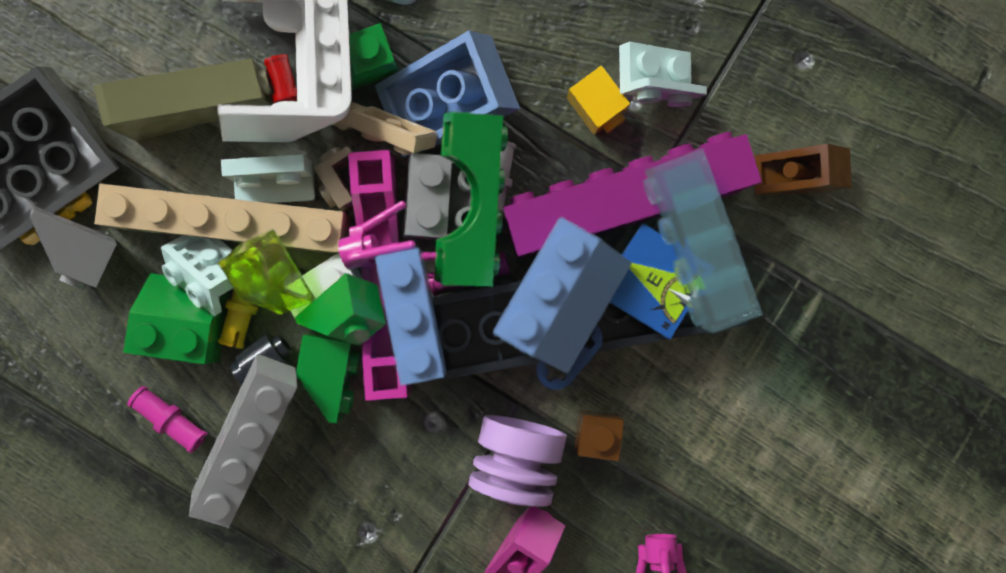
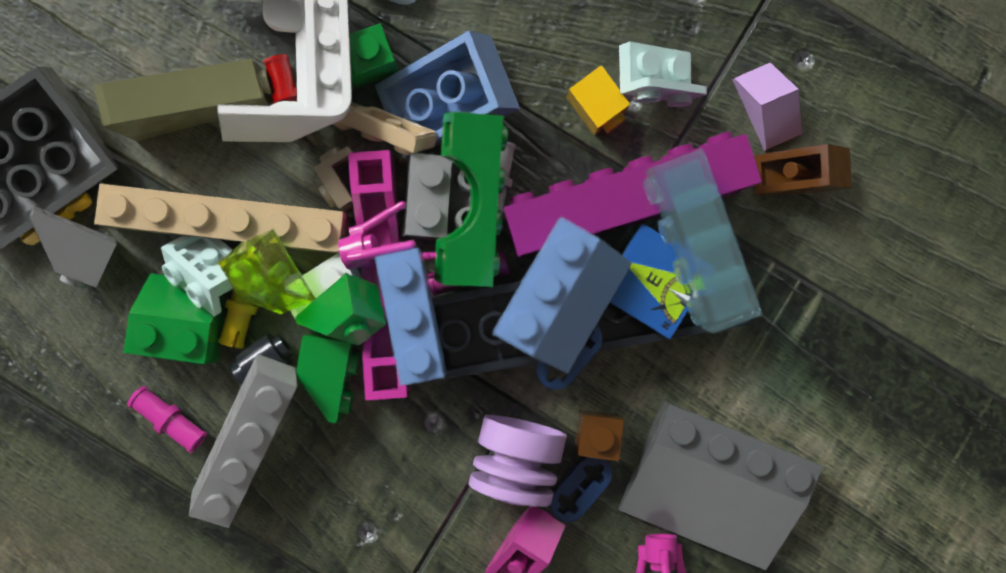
(271, 178): light aqua bracket -> none
(587, 493): none -> dark blue beam
(718, 485): none -> dark grey slope
(770, 104): none -> lavender slope

